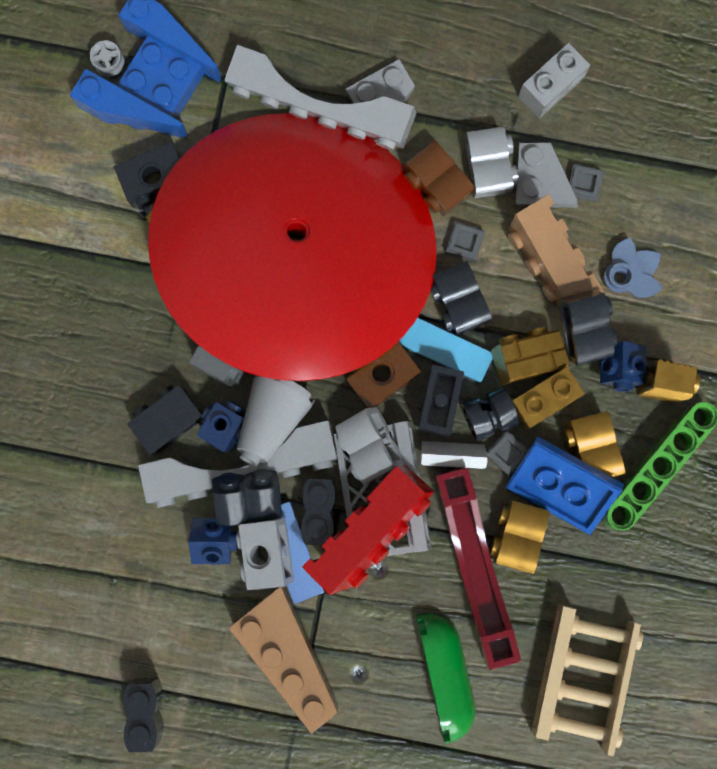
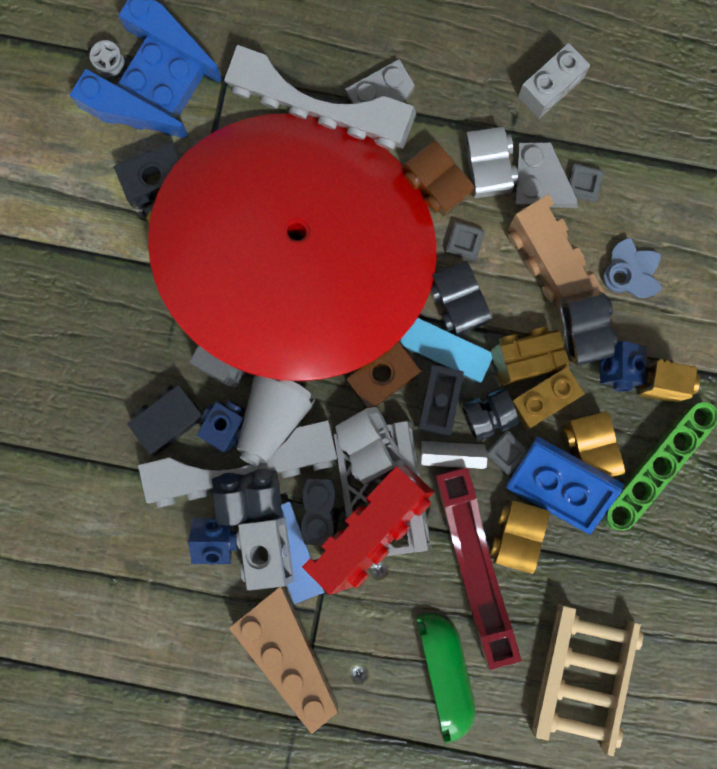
(144, 723): black brick -> none

